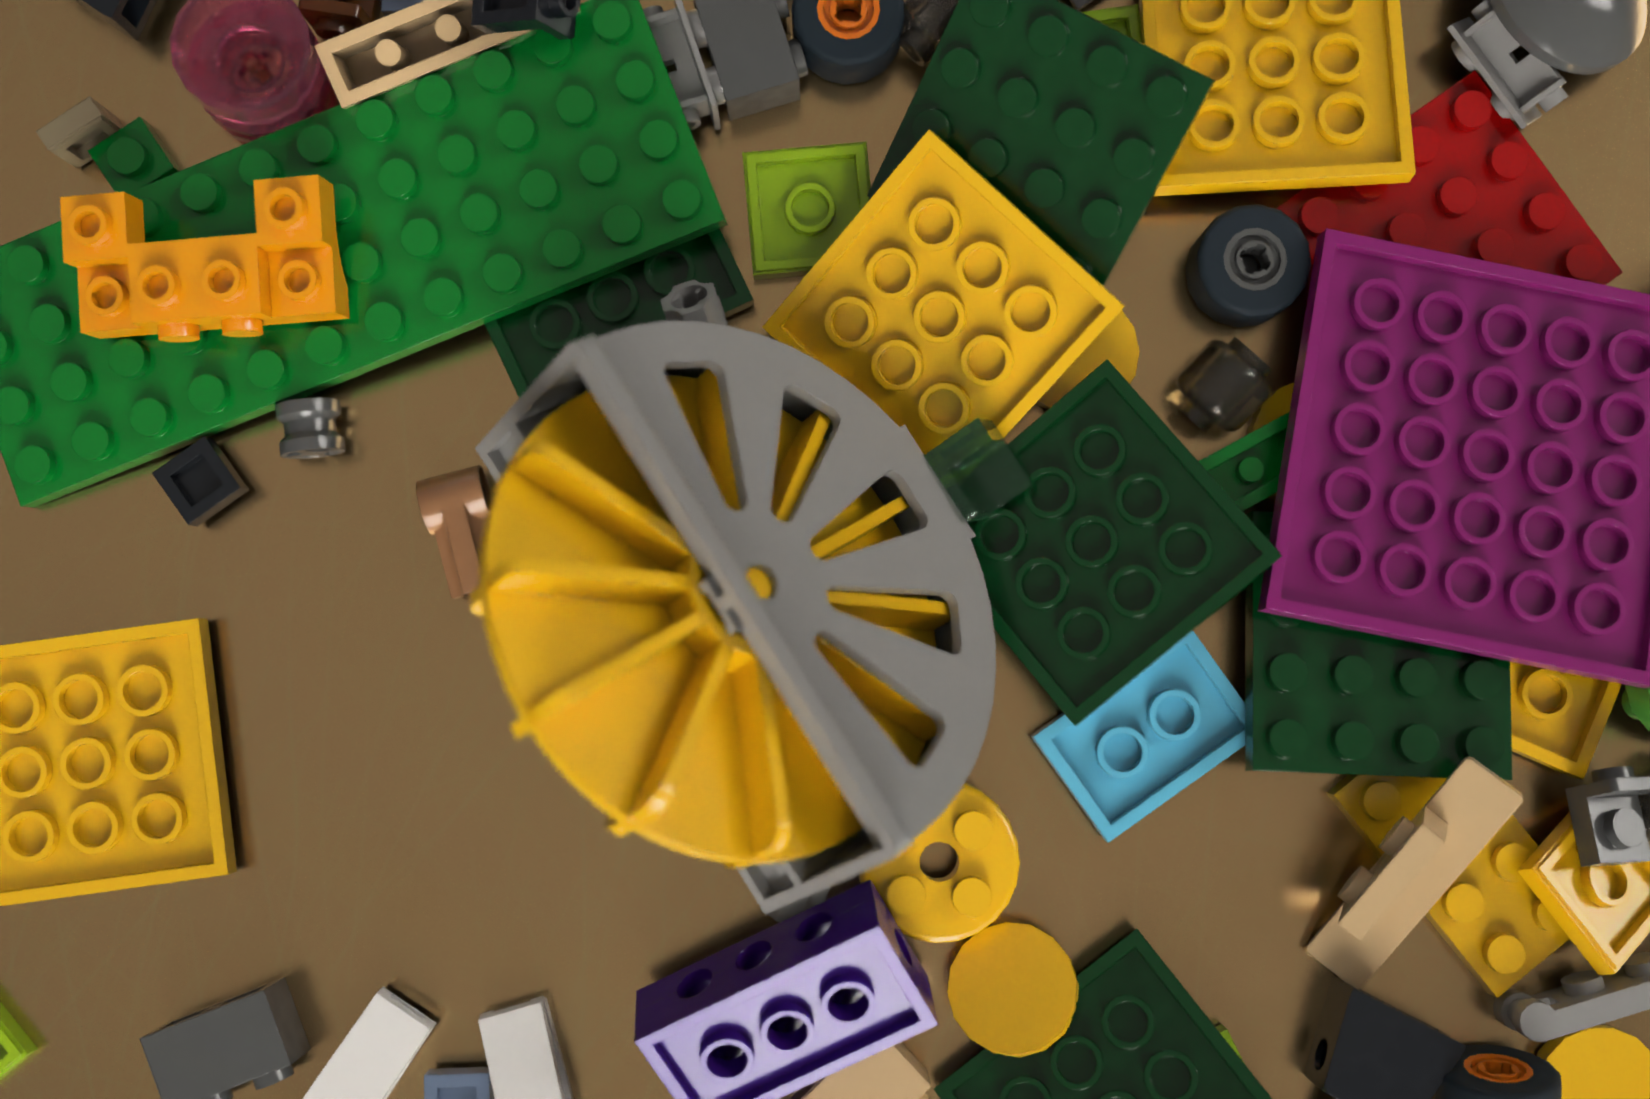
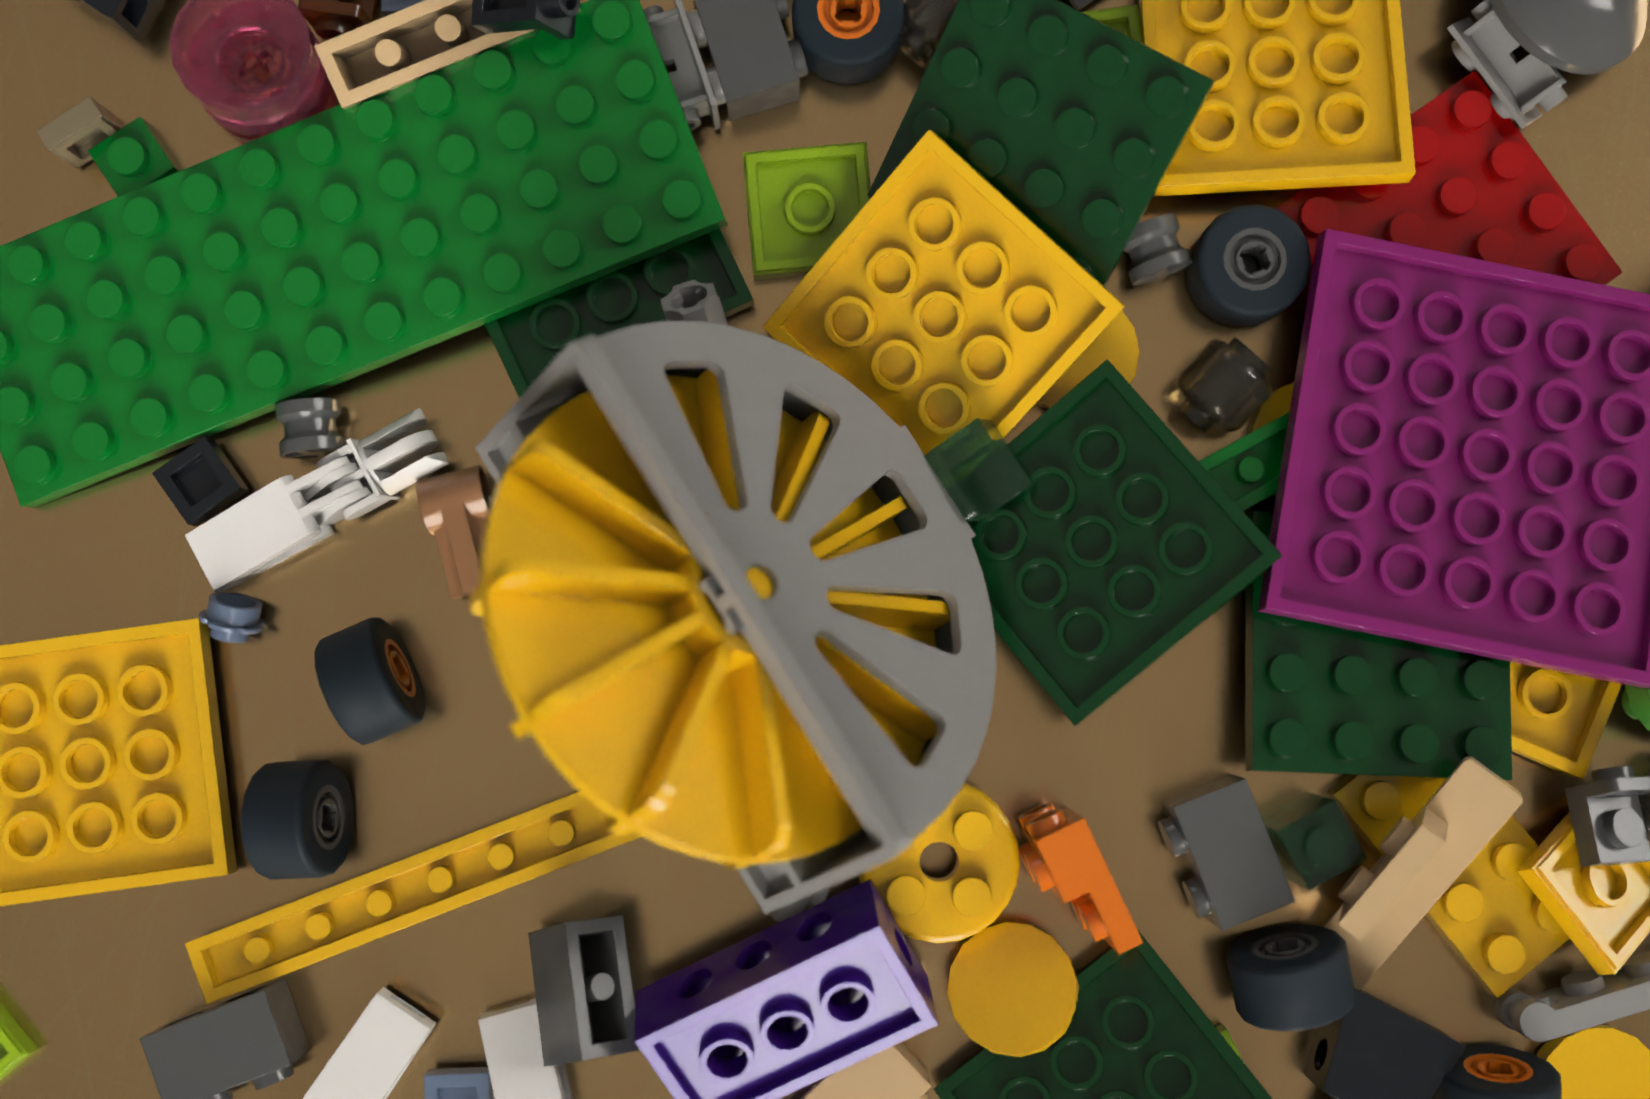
(208, 283): light orange bracket -> none
(232, 617): none -> sand blue plate
(297, 819): none -> black wheel
(301, 512): none -> white arm
(369, 681): none -> black wheel
(400, 895): none -> yellow plate
(583, 990): none -> dark grey brick
(1066, 859): none -> orange plate
(1147, 738): medium azure plate -> none
(1156, 250): none -> dark grey wheel
(1225, 852): none -> dark grey brick
(1291, 977): none -> black wheel
(1313, 840): none -> clear green brick

